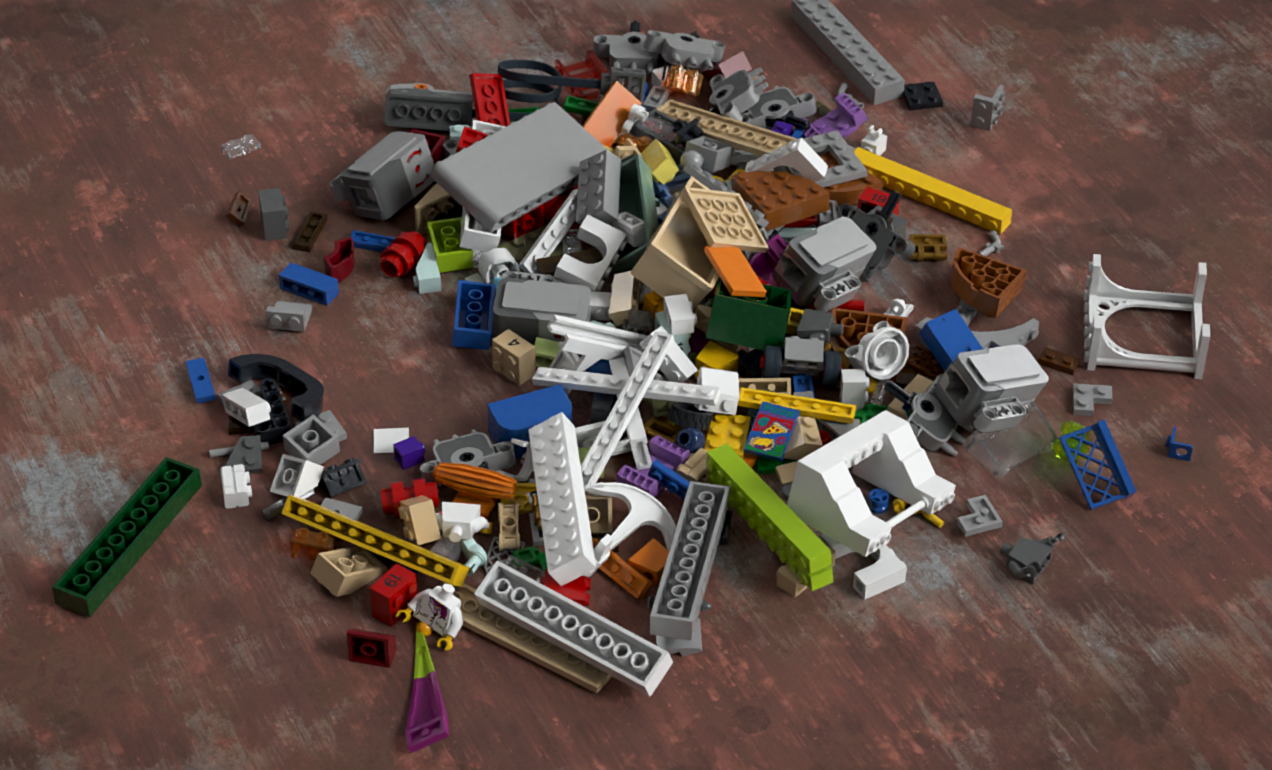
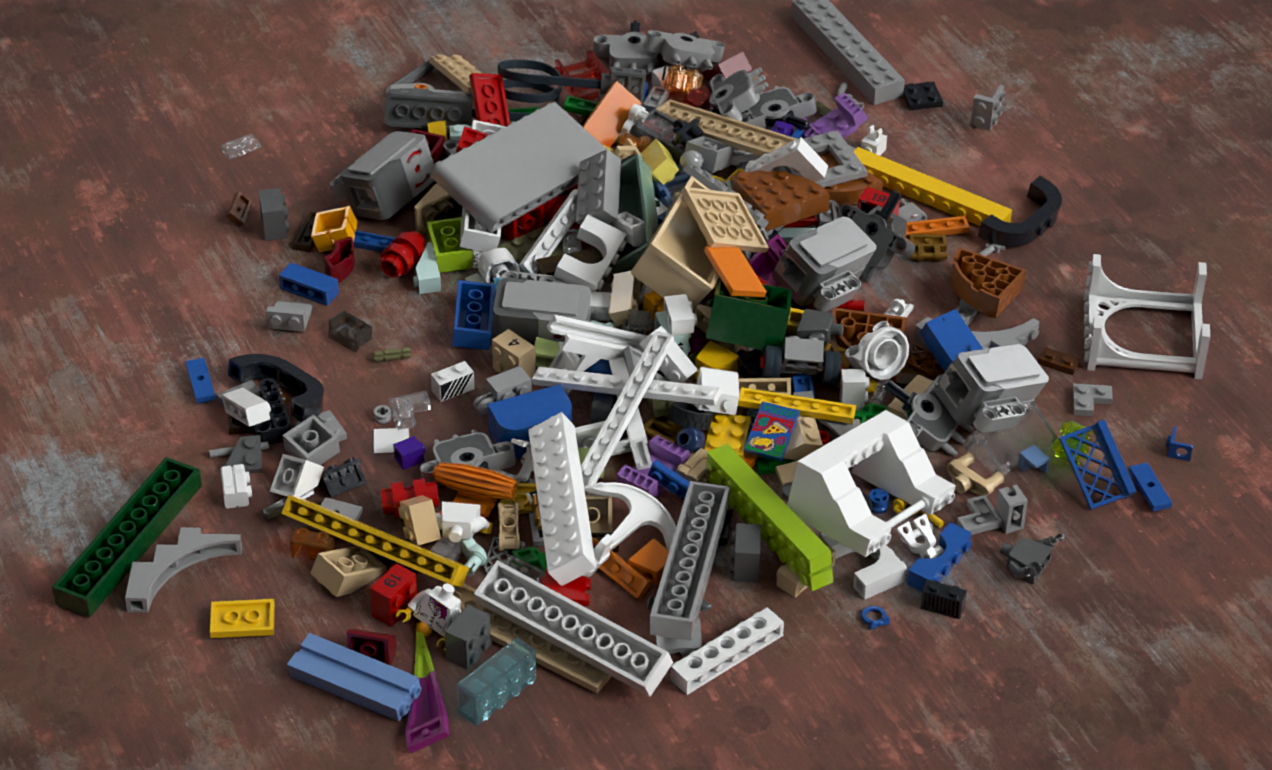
(192, 547): none -> light grey arch
(242, 618): none -> yellow plate
(333, 226): none -> light orange piece
(349, 331): none -> clear smoke window
(354, 677): none -> medium blue brick
(382, 419): none -> light grey bush
(392, 354): none -> olive axle
(404, 406): none -> clear brick
(415, 74): none -> dark grey axle
(438, 127): none -> yellow brick
(452, 381): none -> white brick
(455, 69): none -> tan plate
(468, 637): none -> dark grey brick
(496, 681): none -> clear light blue brick
(503, 386): none -> light grey brick
(697, 97): none -> clear red brick
(726, 650): none -> white brick
(746, 552): none -> dark grey brick
(885, 620): none -> blue piece
(911, 212): none -> light grey piece
(925, 550): none -> white piece
(941, 226): none -> orange plate
(943, 599): none -> black brick
(955, 543): none -> blue arch
(966, 479): none -> tan connector
(1011, 505): none -> light grey brick
(1020, 234): none -> black arch
(1033, 458): none -> medium blue panel
(1150, 487): none -> blue tile

